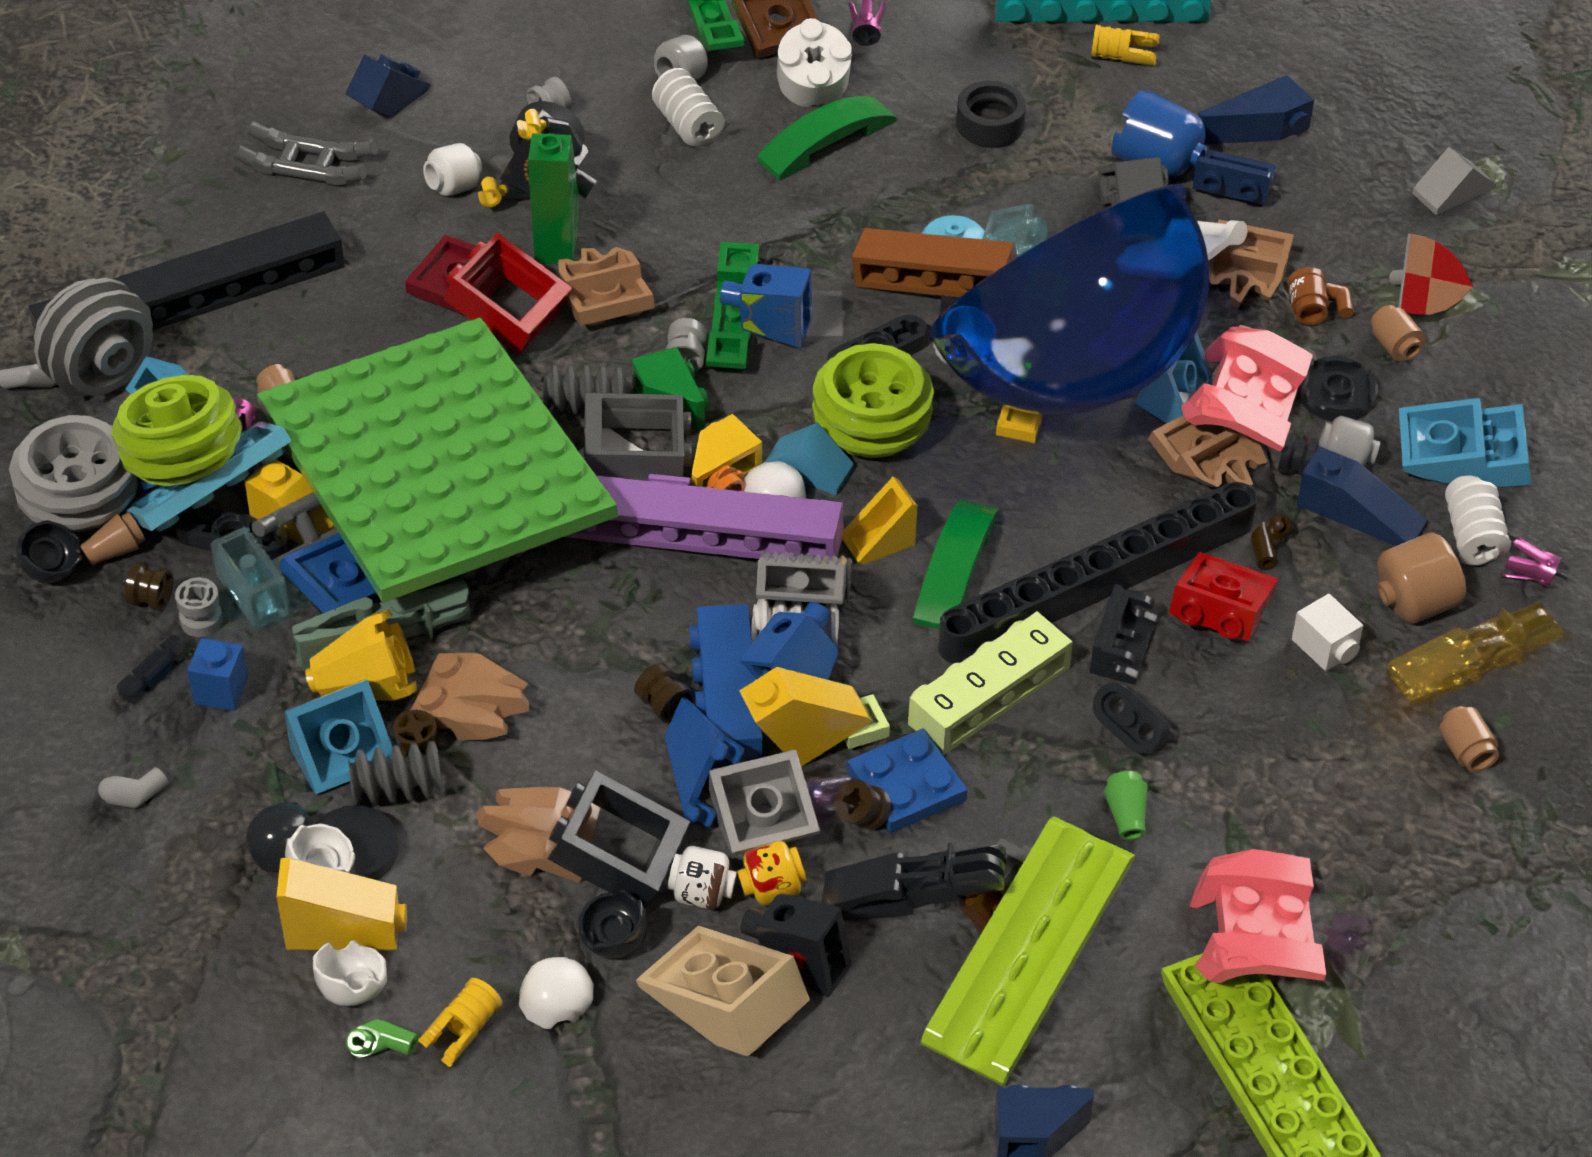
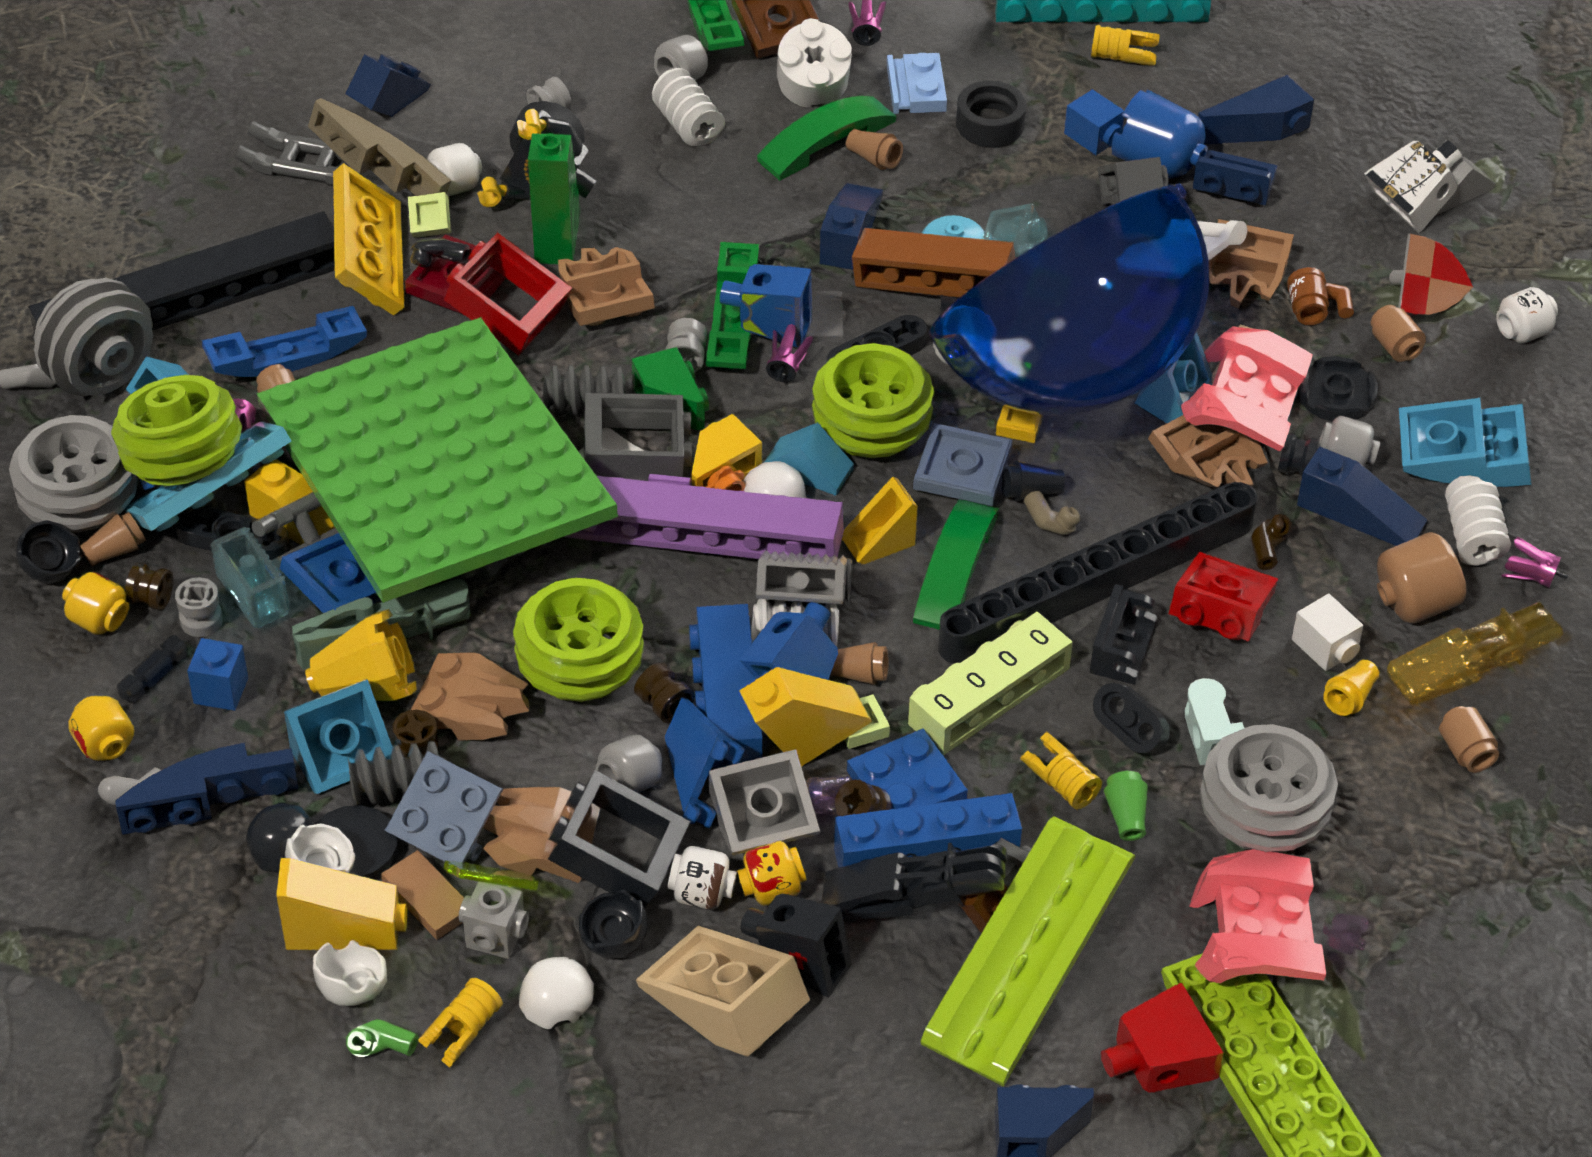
(95, 603): none -> yellow head
(99, 726): none -> yellow head
(190, 786): none -> dark blue slope
(294, 350): none -> blue slope
(368, 239): none -> yellow plate
(372, 148): none -> dark tan slope
(426, 894): none -> medium nougat tile
(429, 215): none -> yellowish green plate
(441, 248): none -> black arm
(444, 810): none -> sand blue hinge
(490, 875): none -> clear neon green piece
(493, 918): none -> light grey brick
(563, 641): none -> lime wheel
(631, 762): none -> light grey head
(783, 363): none -> flat silver piece
(844, 223): none -> dark blue slope
(862, 663): none -> medium nougat cone
(877, 148): none -> medium nougat cone
(917, 83): none -> light blue plate
(927, 829): none -> blue brick
(962, 464): none -> sand blue plate
(1024, 478): none -> black cone
(1059, 522): none -> dark tan arm
(1065, 773): none -> yellow hinge
(1093, 121): none -> blue brick
(1165, 1044): none -> red torso
(1207, 716): none -> light aqua leg
(1265, 807): none -> light grey wheel
(1348, 690): none -> yellow cone
(1416, 181): none -> white torso
(1527, 315): none -> white head

